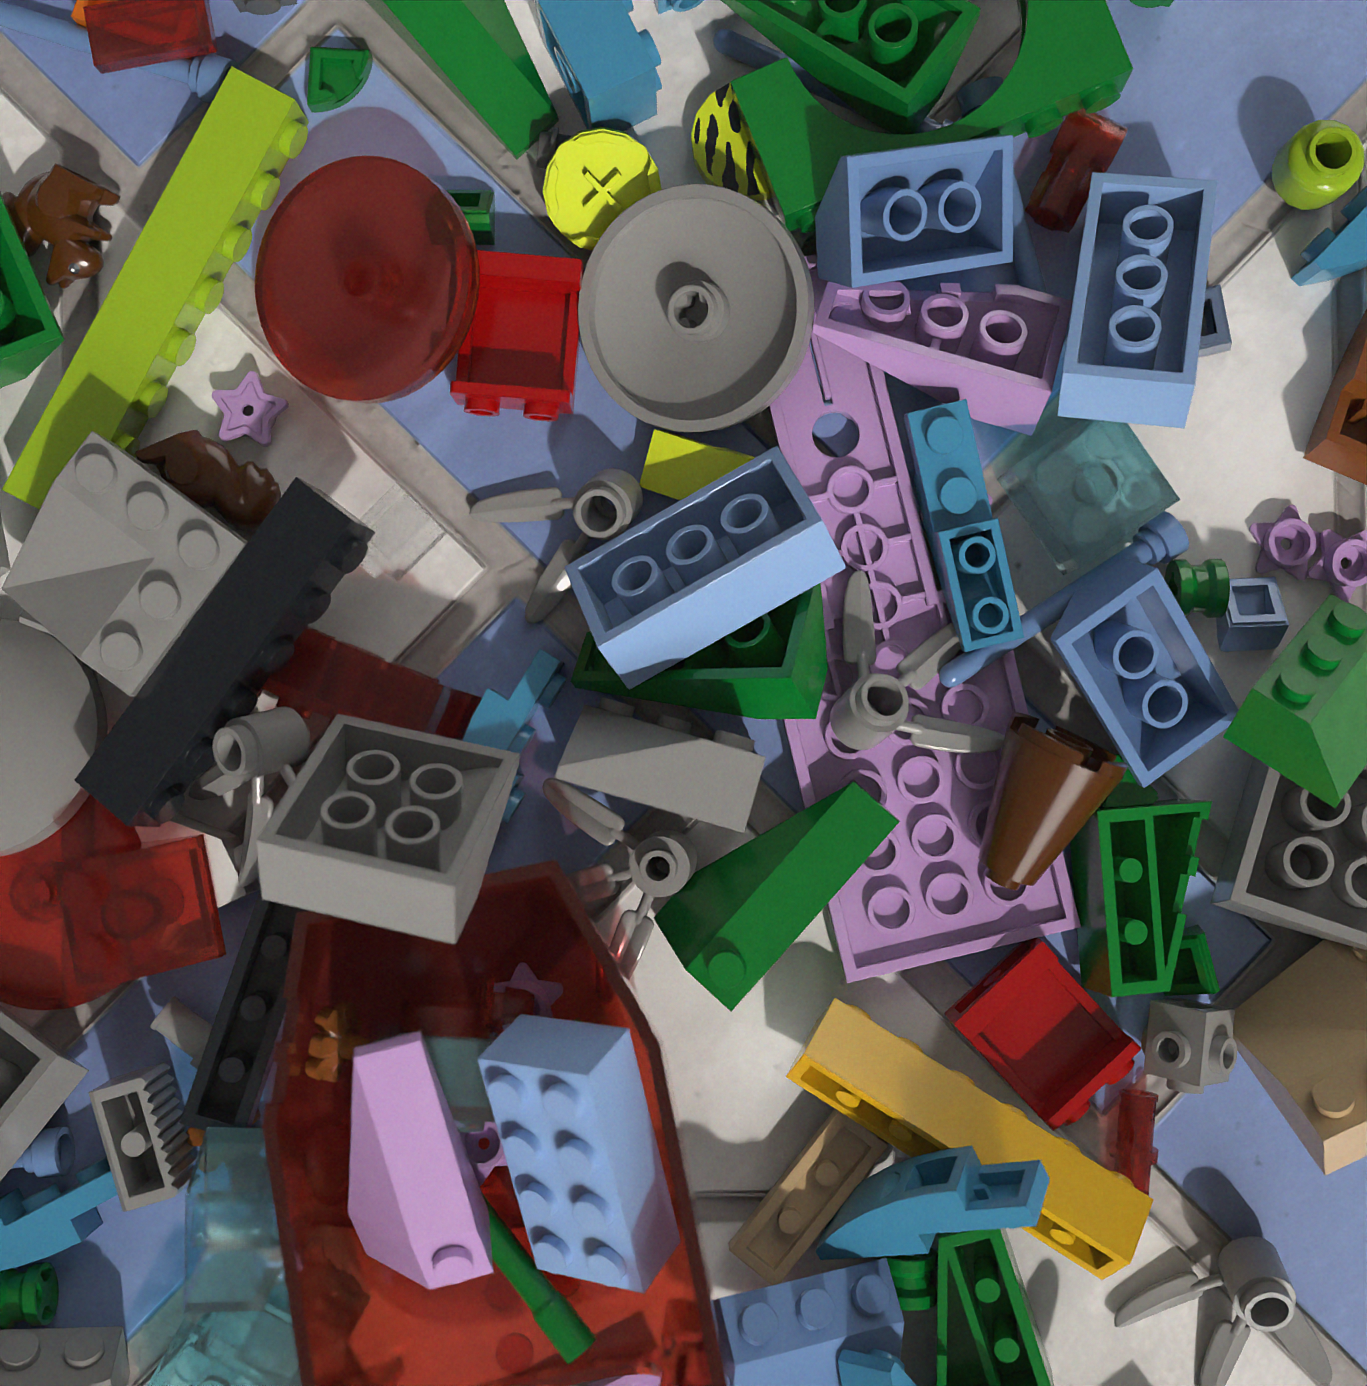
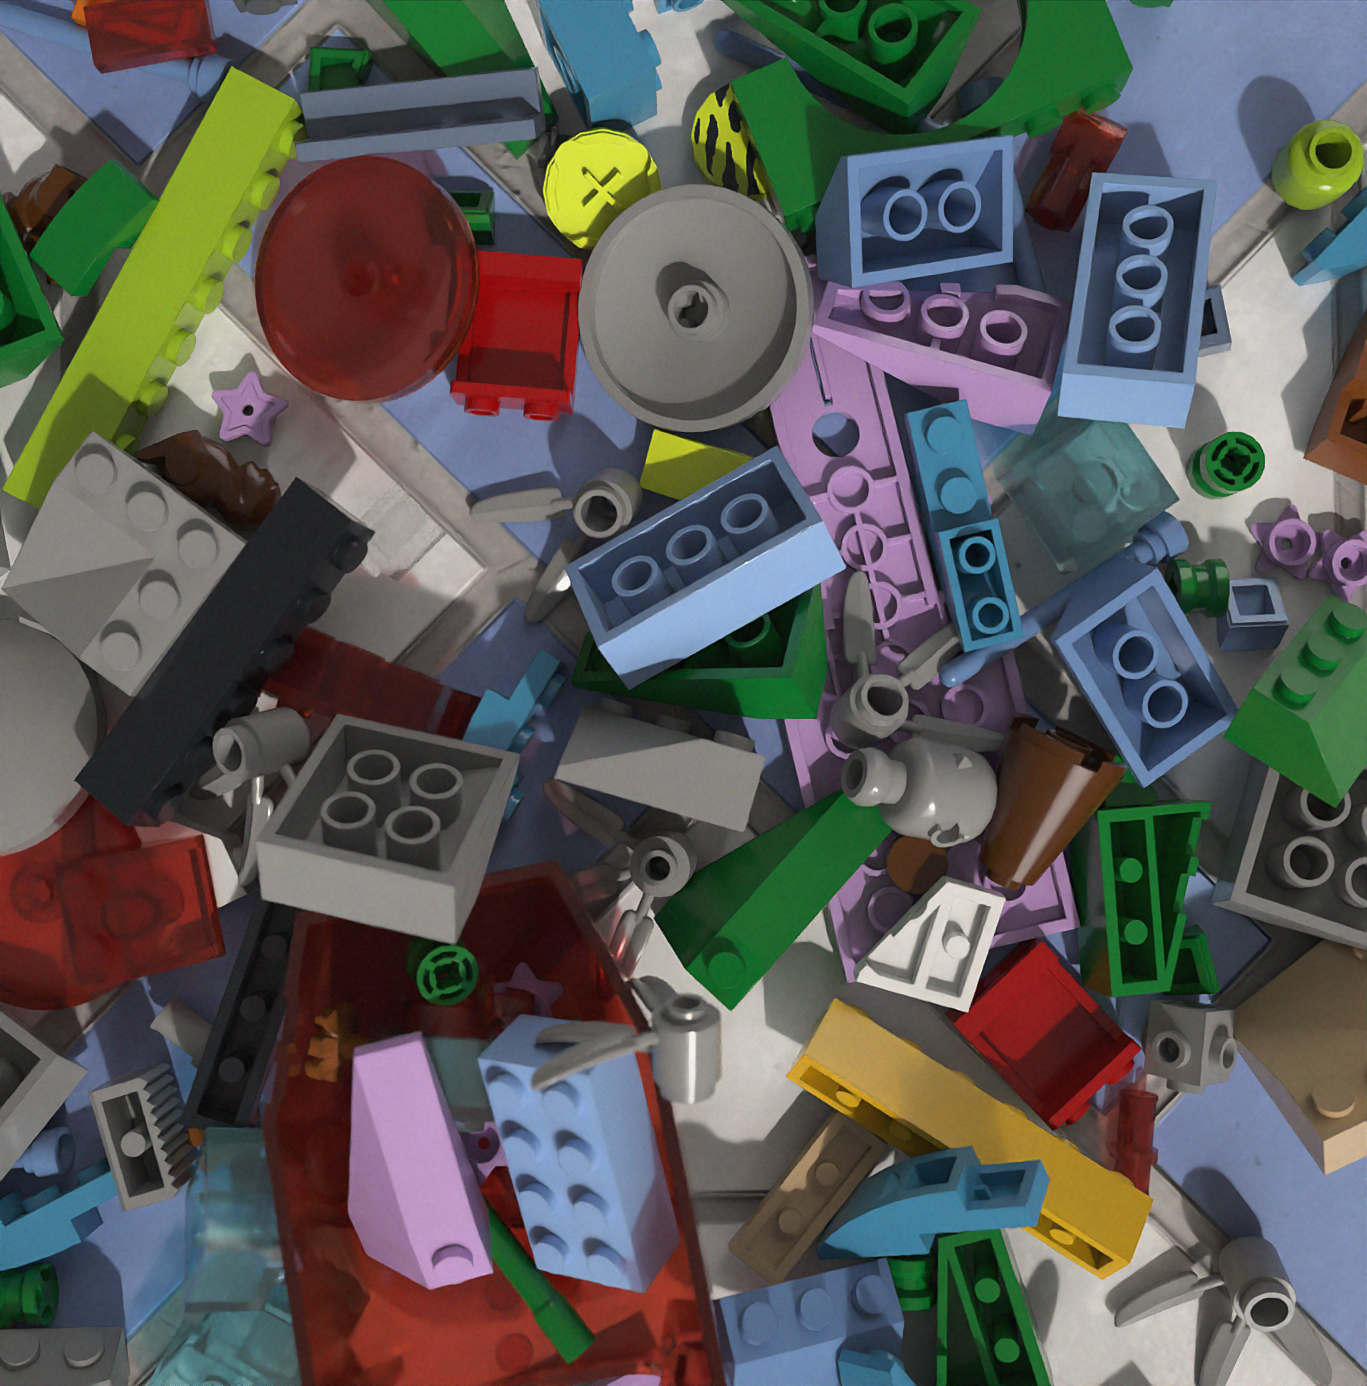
(96, 220): none -> green slope
(422, 114): none -> sand blue fence
(430, 957): none -> green wheel
(682, 1043): none -> light grey plant
(915, 863): none -> reddish brown tile
(924, 789): none -> light grey piece
(937, 945): none -> white wing
(1212, 472): none -> green wheel

